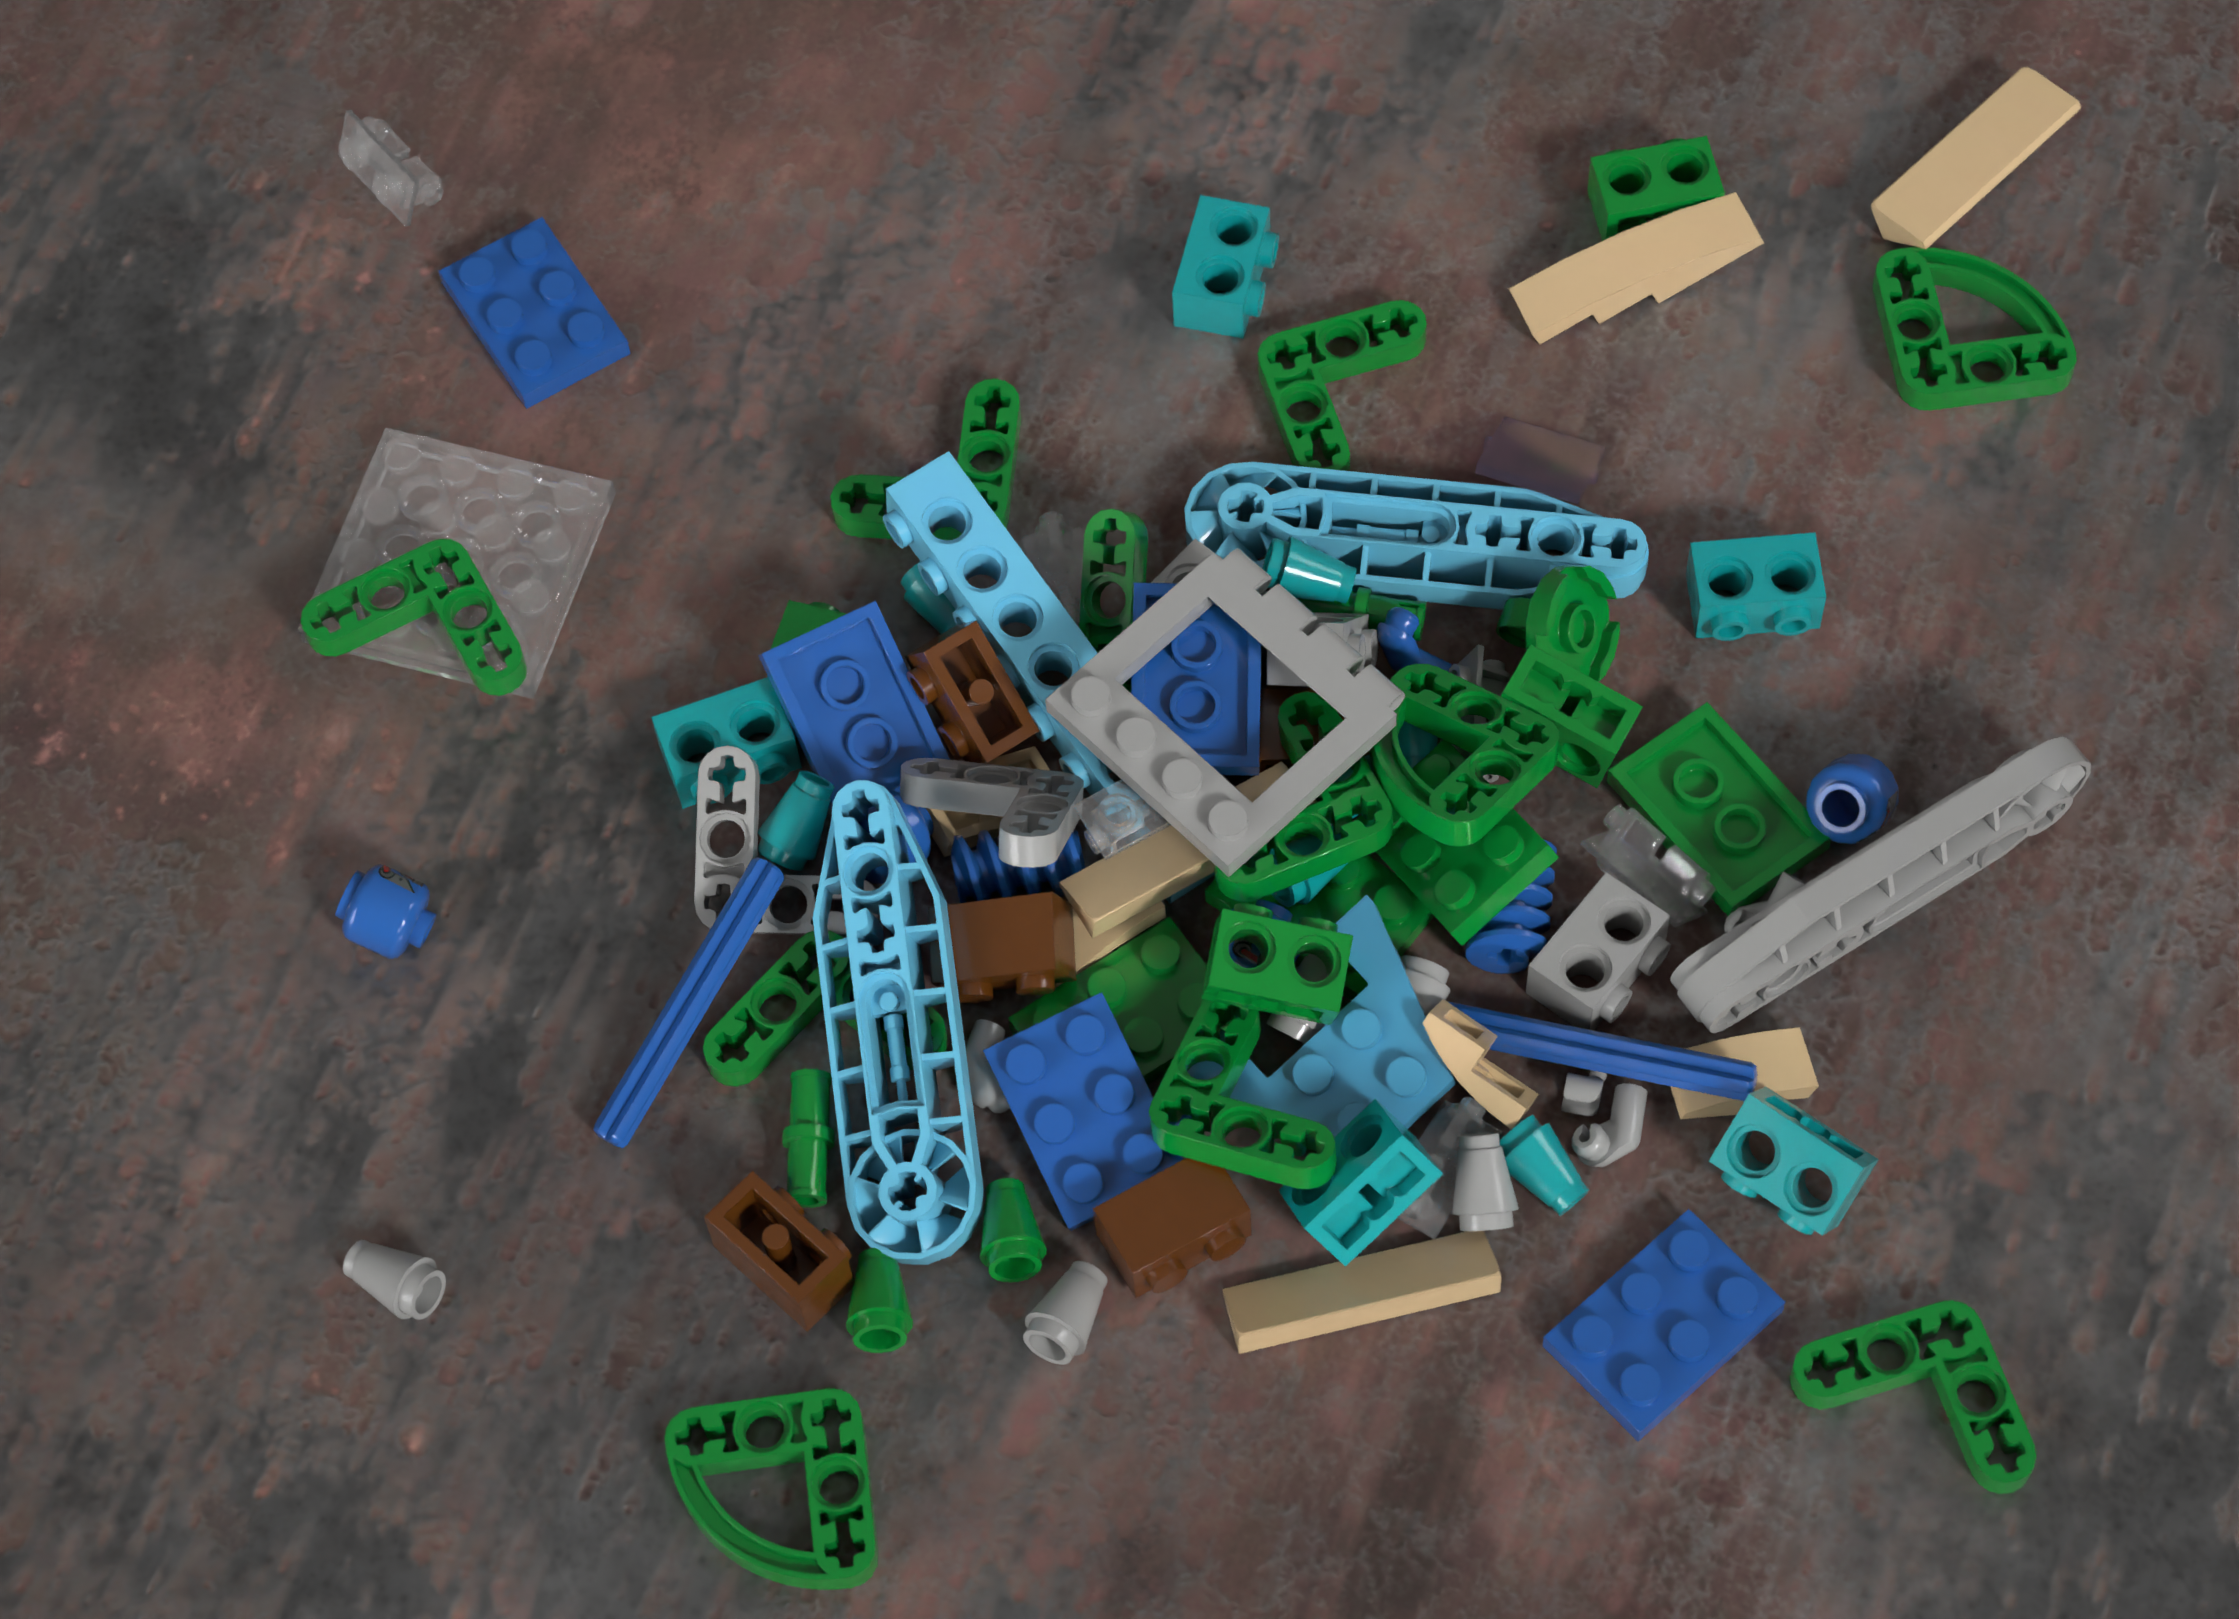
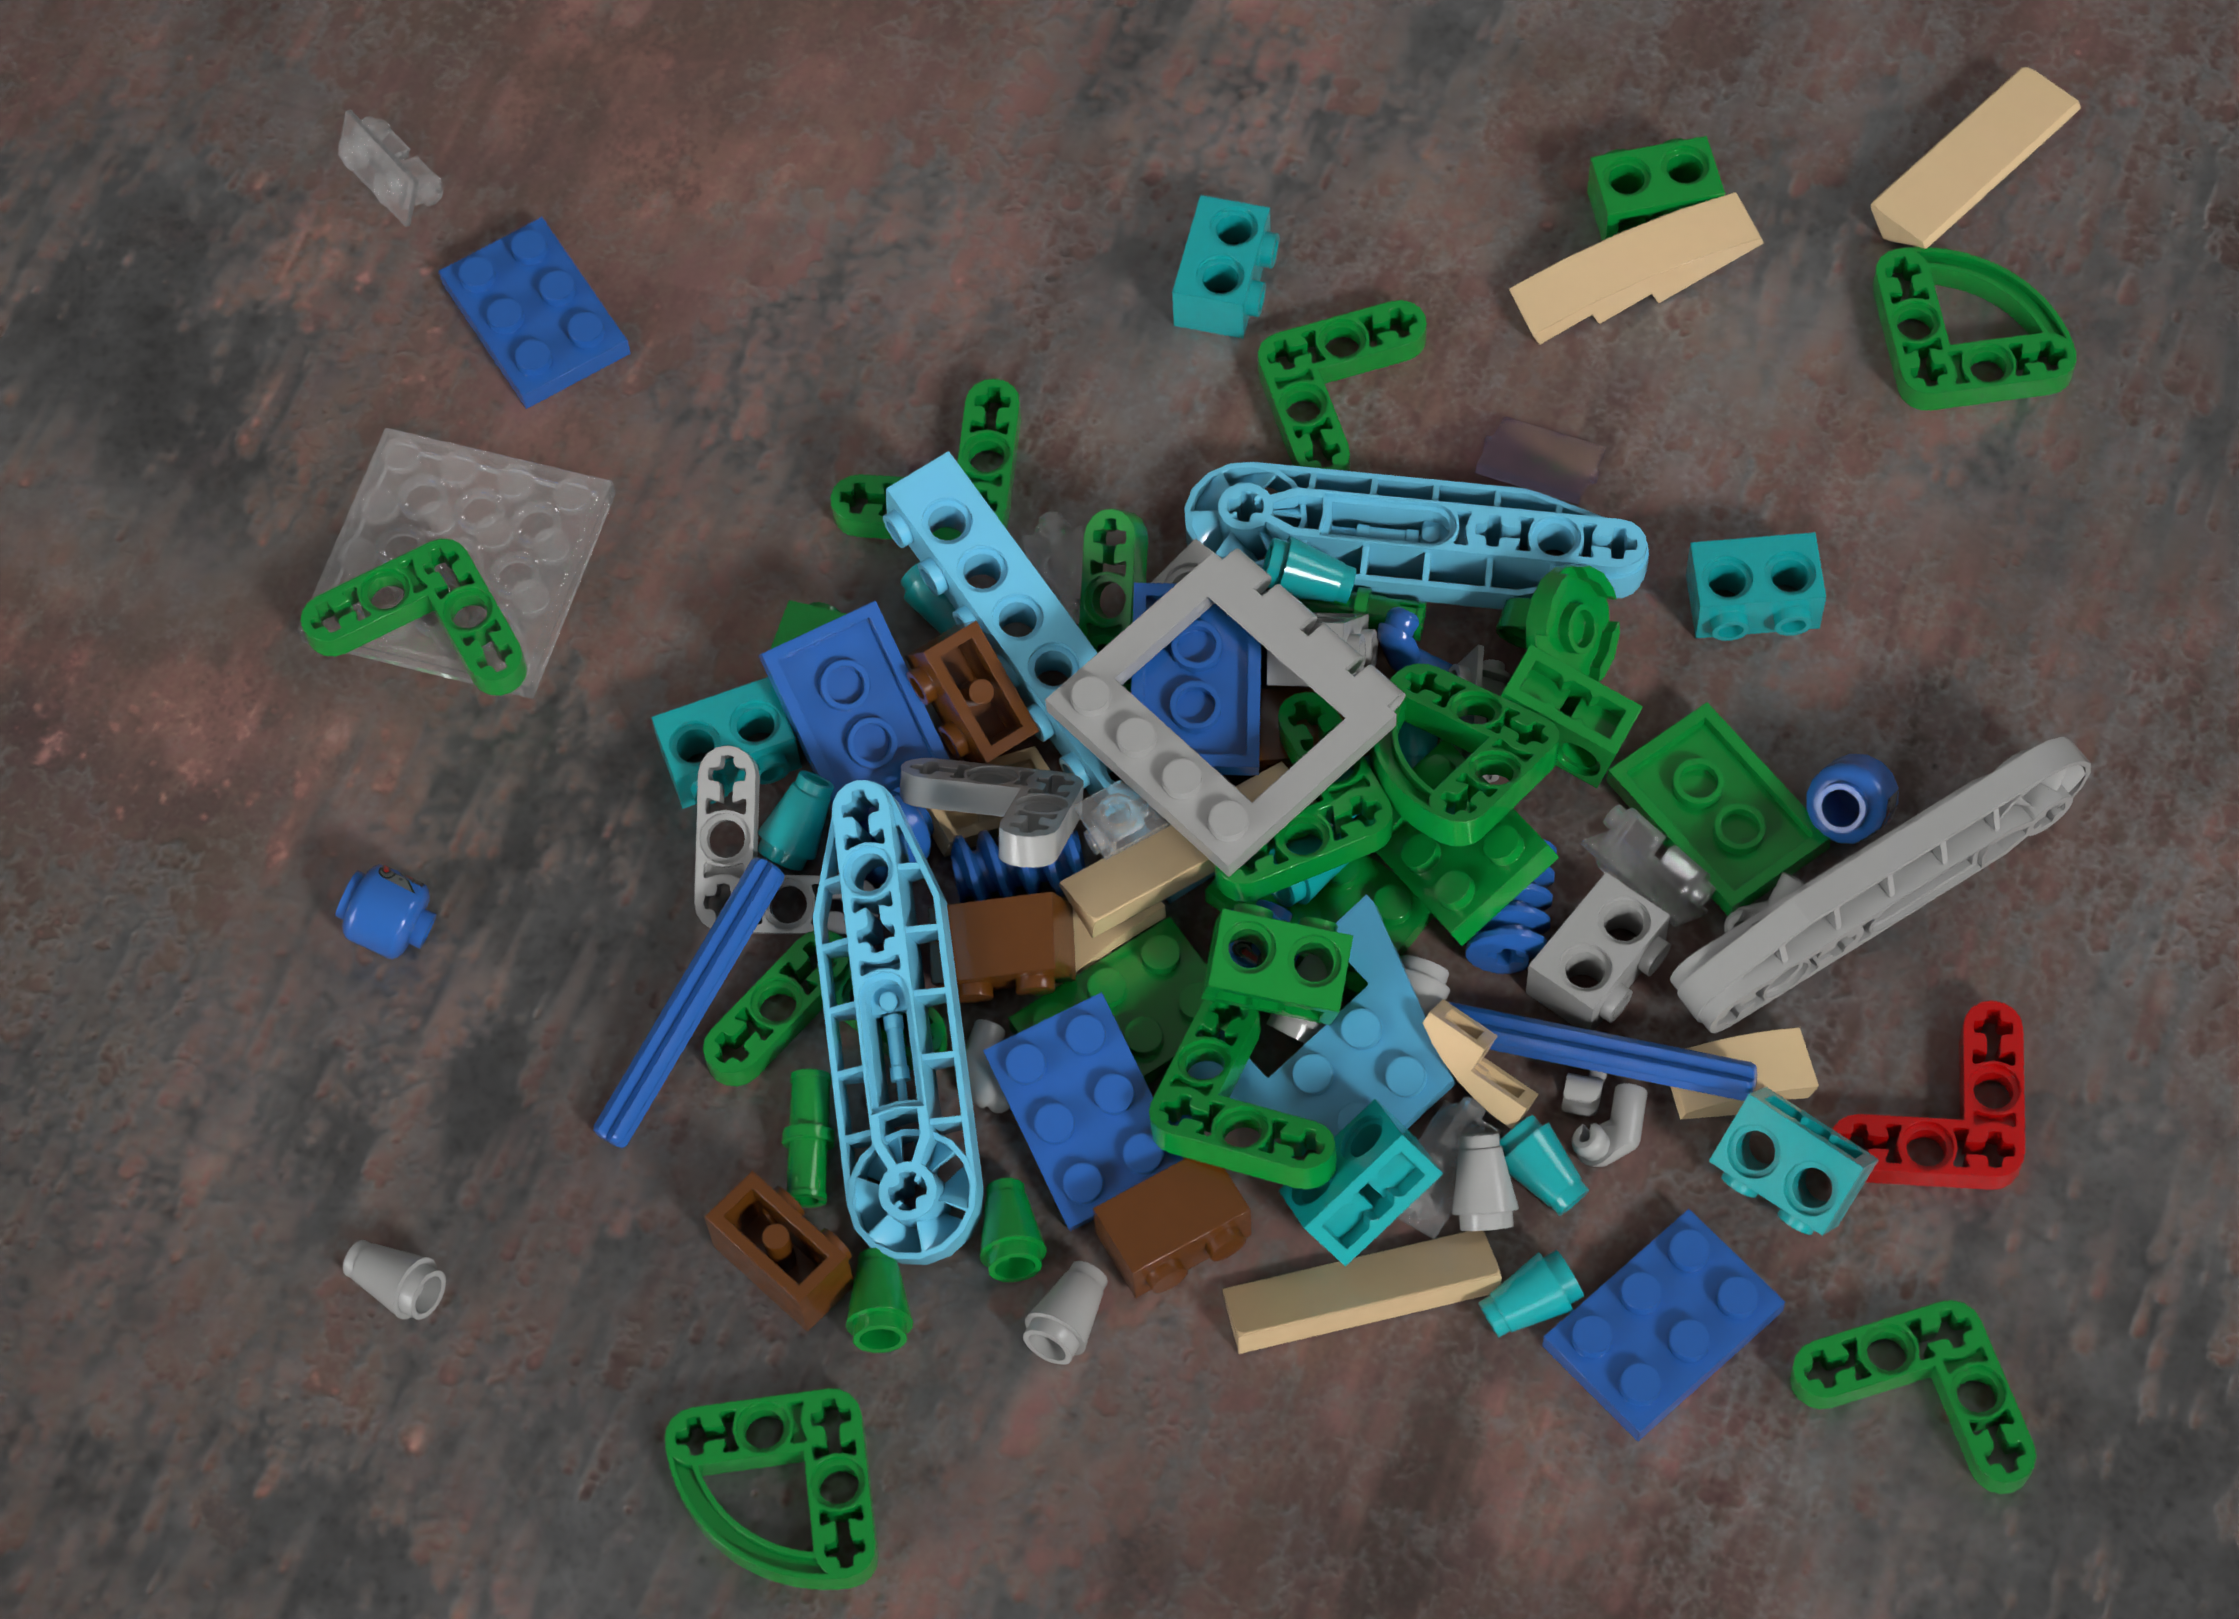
(1532, 1294): none -> teal cone
(1977, 1123): none -> red beam

